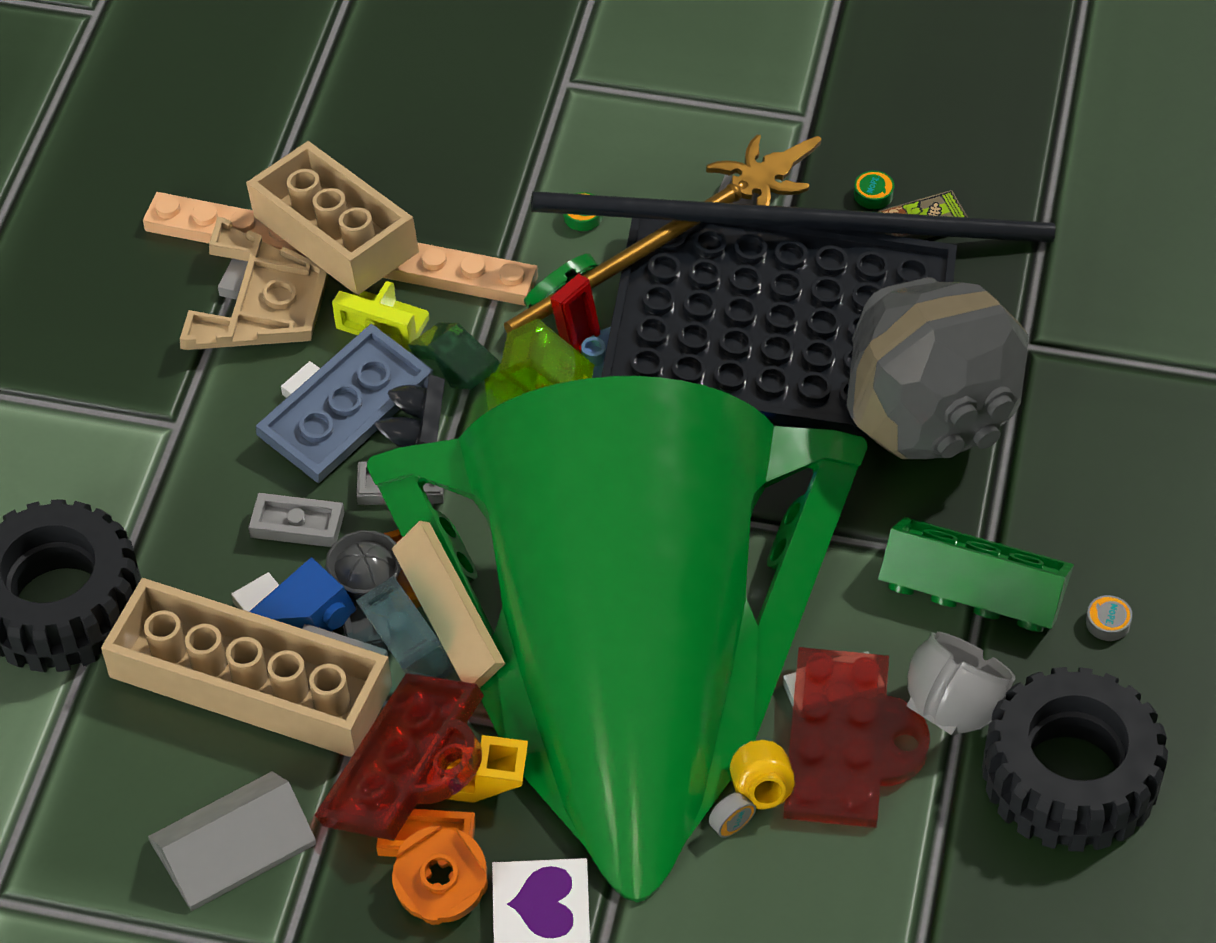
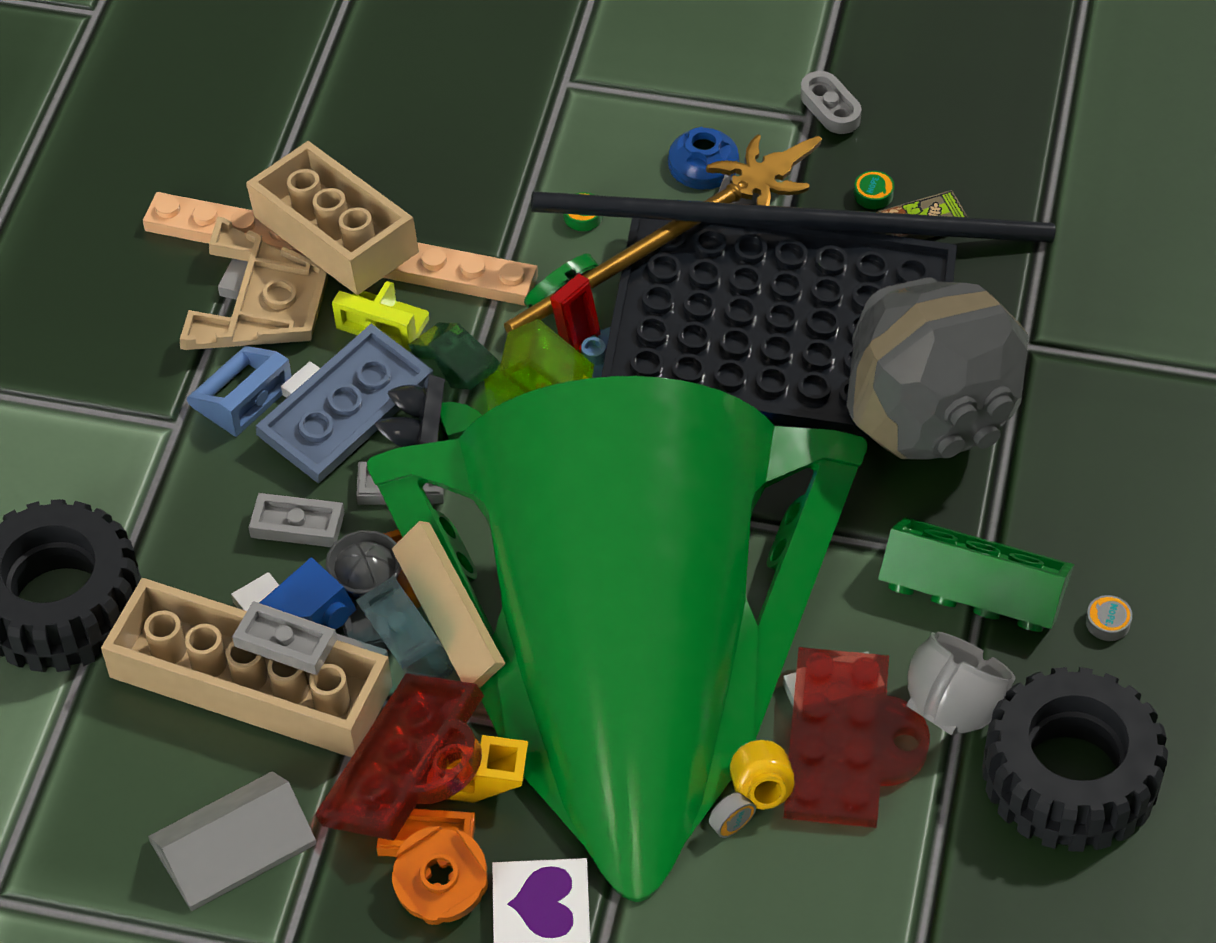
(250, 397): none -> medium blue tile
(284, 638): none -> light grey plate
(456, 418): none -> green tile
(689, 163): none -> blue piece
(830, 102): none -> light grey plate

